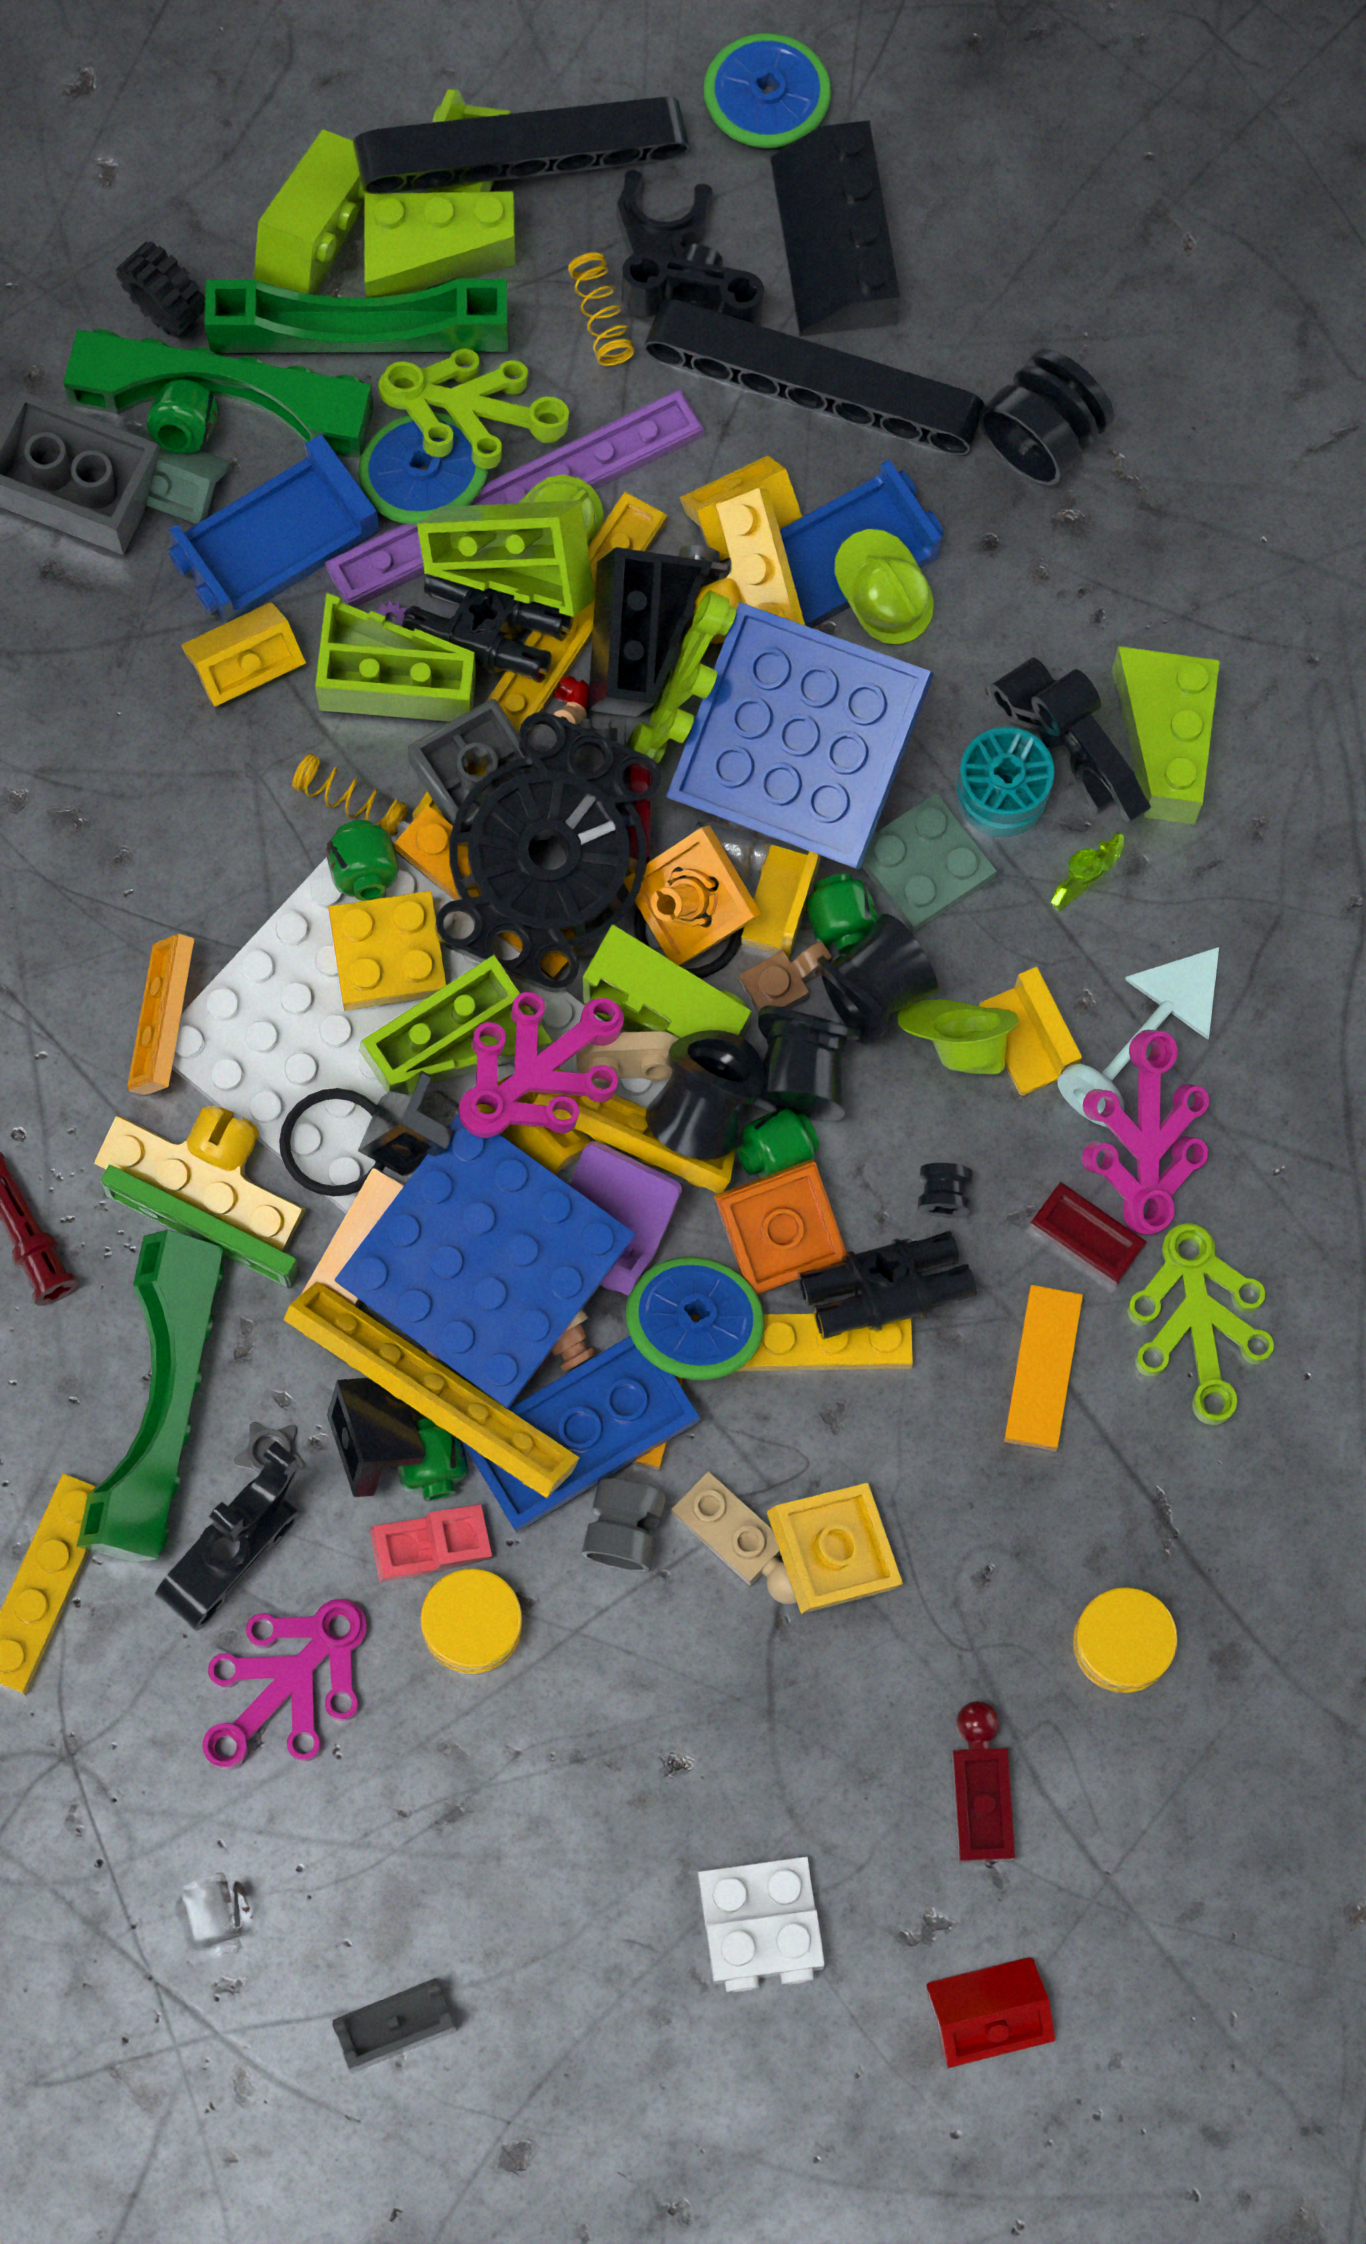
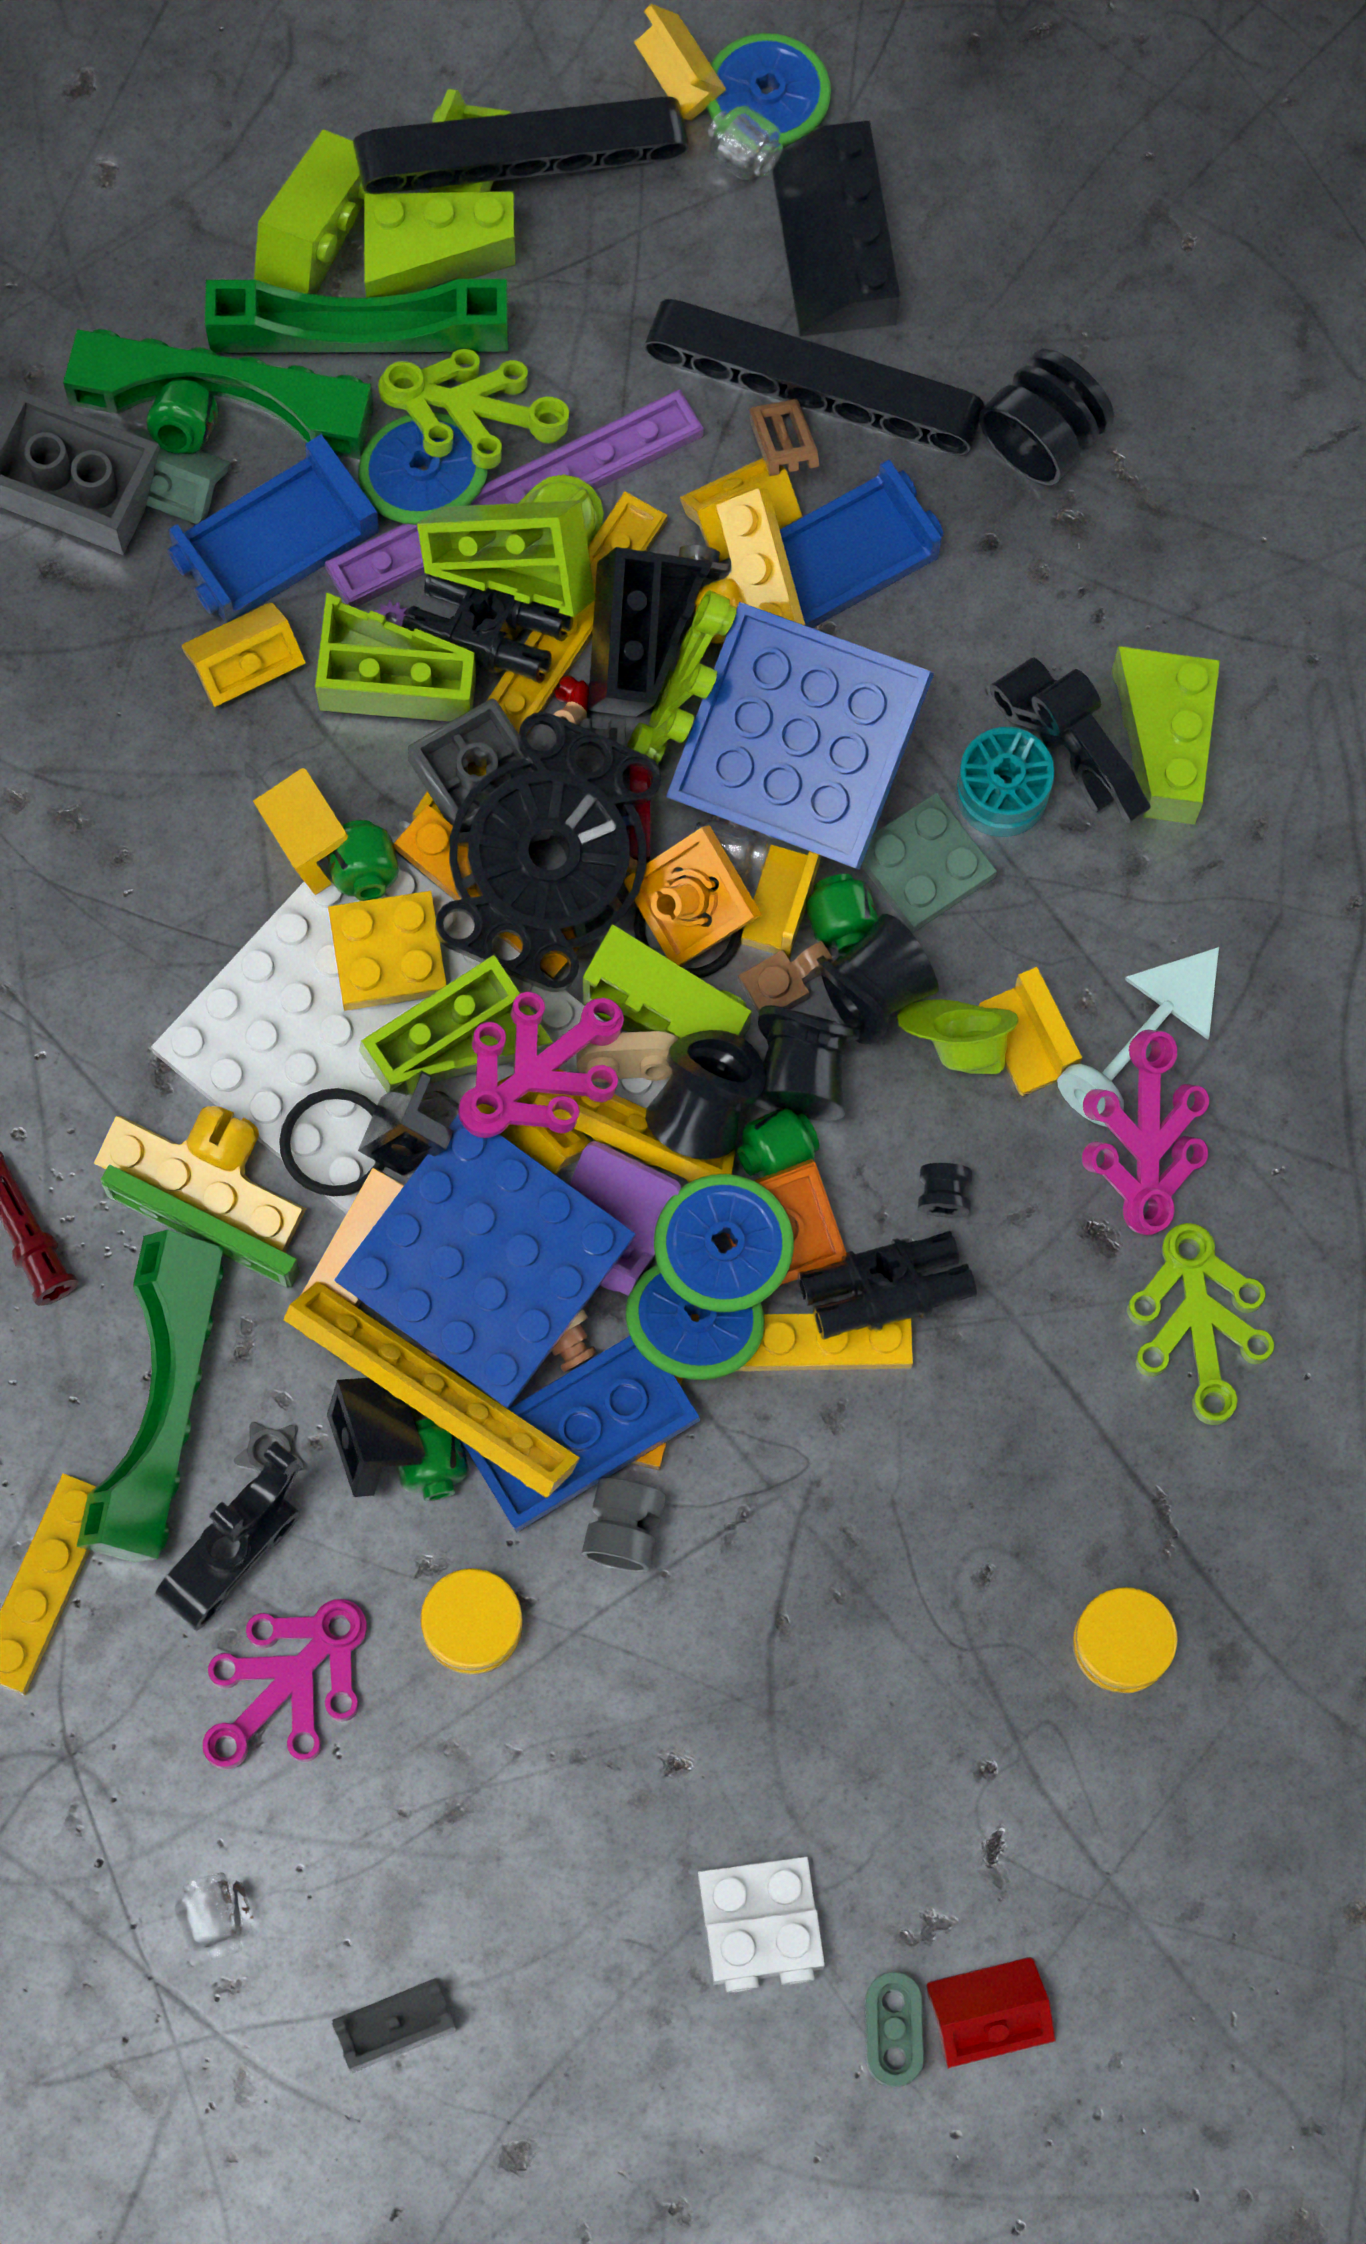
(160, 1014): light orange tile -> none
(161, 288): black tyre -> none
(302, 826): none -> yellow panel
(393, 817): yellow piece -> none
(430, 1543): coral slope -> none
(618, 343): yellow piece -> none
(671, 266): black piece -> none
(678, 62): none -> yellow panel
(734, 1535): tan plate -> none
(744, 1272): none -> blue wheel
(745, 142): none -> clear head
(788, 454): none -> medium nougat tile
(834, 1548): yellow plate -> none
(884, 586): lime piece -> none
(894, 2030): none -> sand green plate
(982, 1789): dark red plate -> none
(1043, 1368): light orange tile -> none
(1085, 869): clear neon green piece -> none
(1087, 1234): dark red tile -> none

